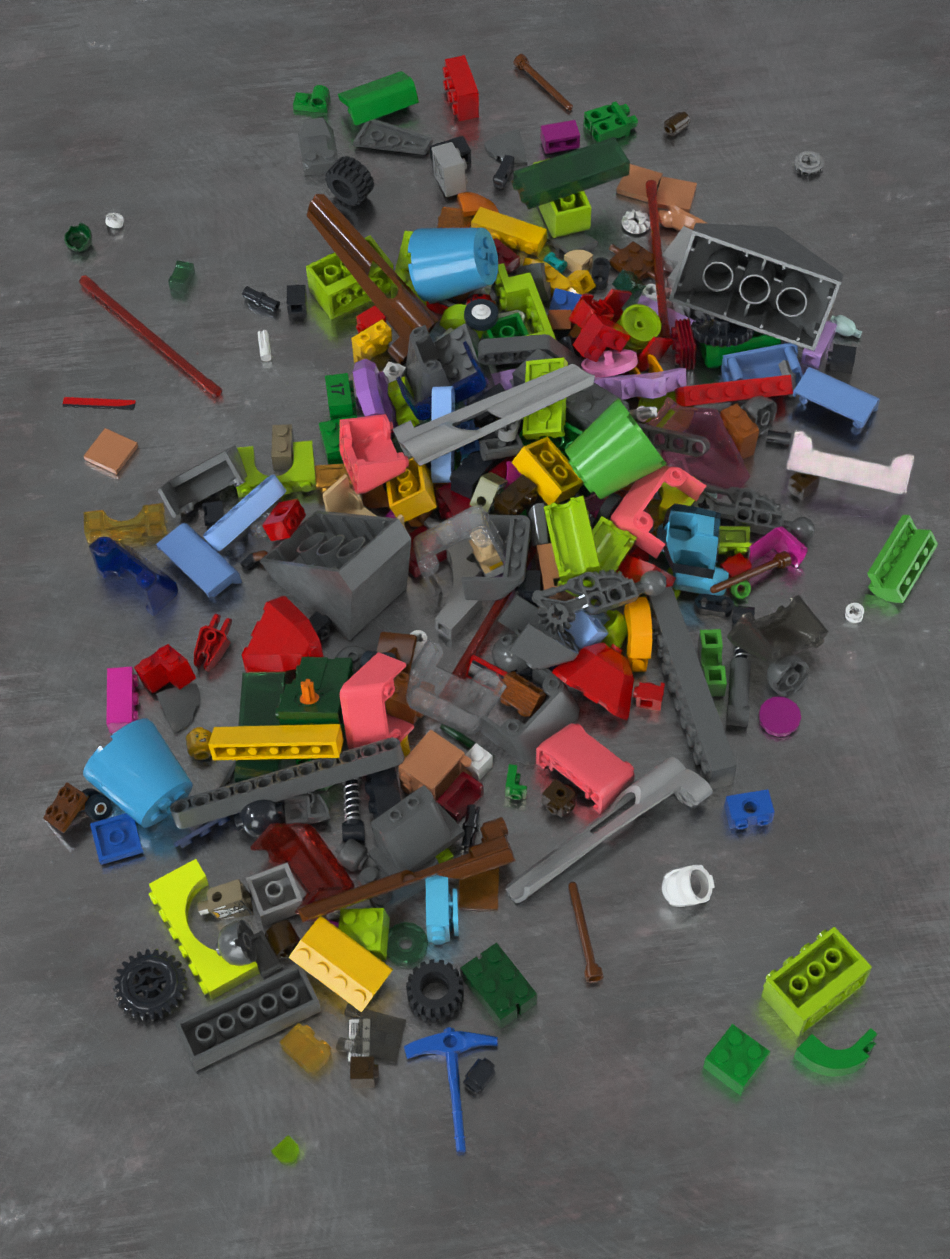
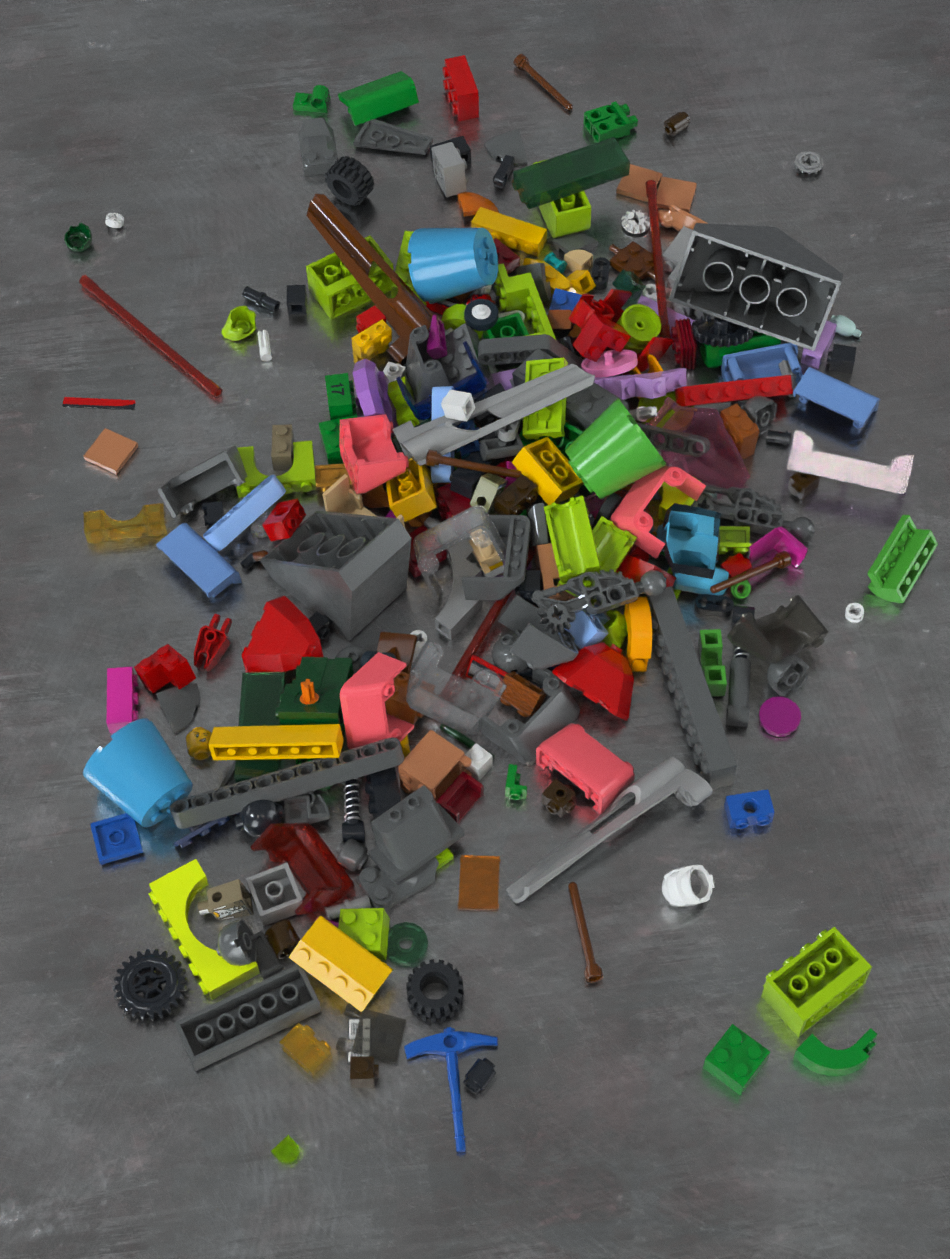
(71, 801): reddish brown plate -> none
(117, 557): clear blue windscreen -> none
(181, 276): clear green piece -> none
(239, 324): none -> lime hair
(434, 458): none -> reddish brown piece
(437, 341): none -> magenta slope
(440, 910): medium azure brick -> none
(453, 218): clear orange piece -> none
(458, 405): none -> white brick
(470, 826): black pin -> none
(483, 857): reddish brown panel -> none
(498, 985): dark green piece -> none
(560, 136): magenta brick -> none
(649, 695): red brick -> none

